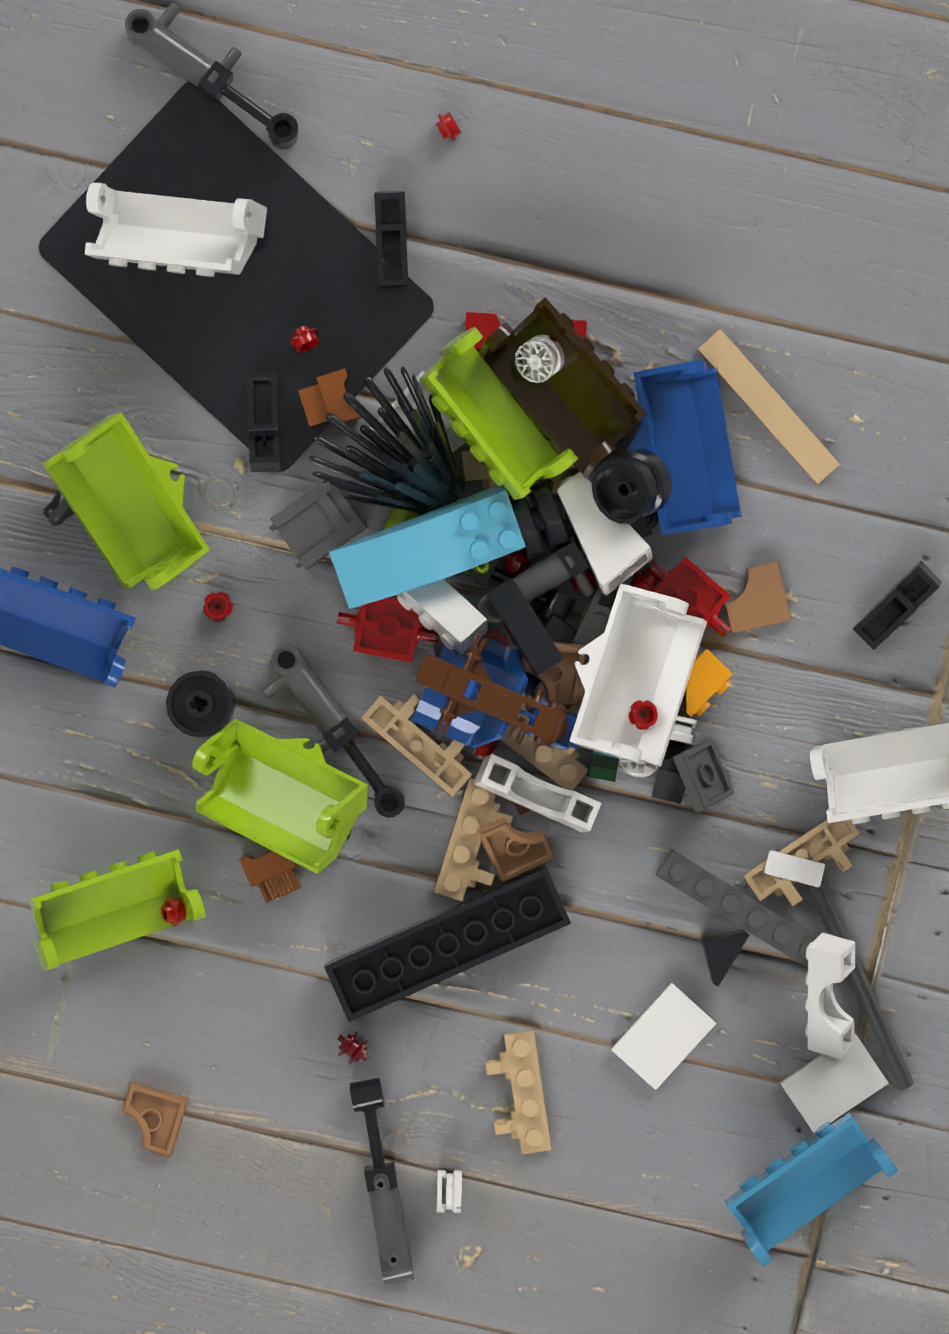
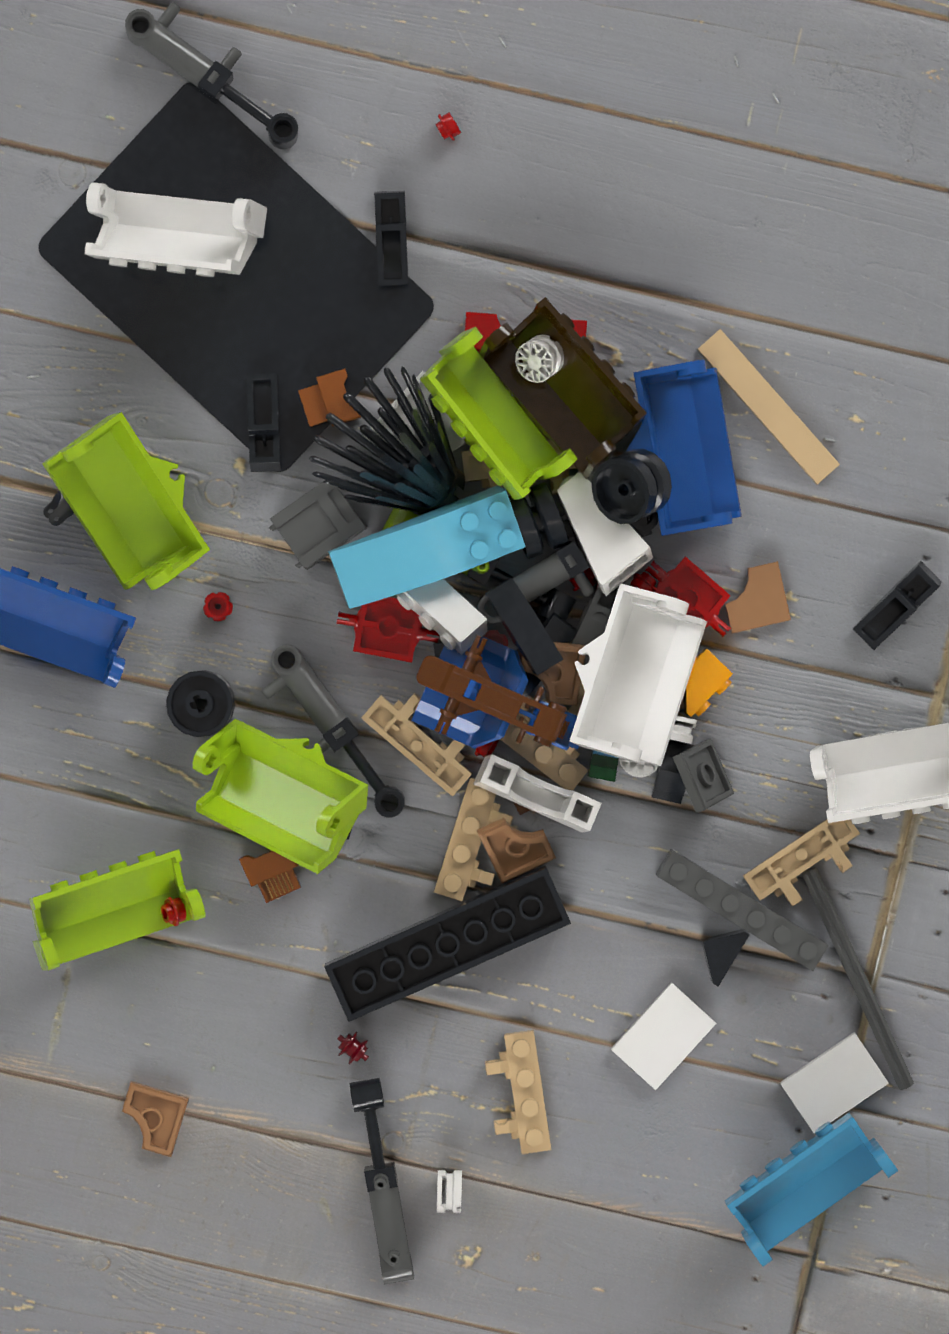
(304, 339): red plate -> none
(516, 563): red plate -> none
(650, 714): red plate -> none
(794, 868): white sticker -> none
(828, 1026): white arch -> none

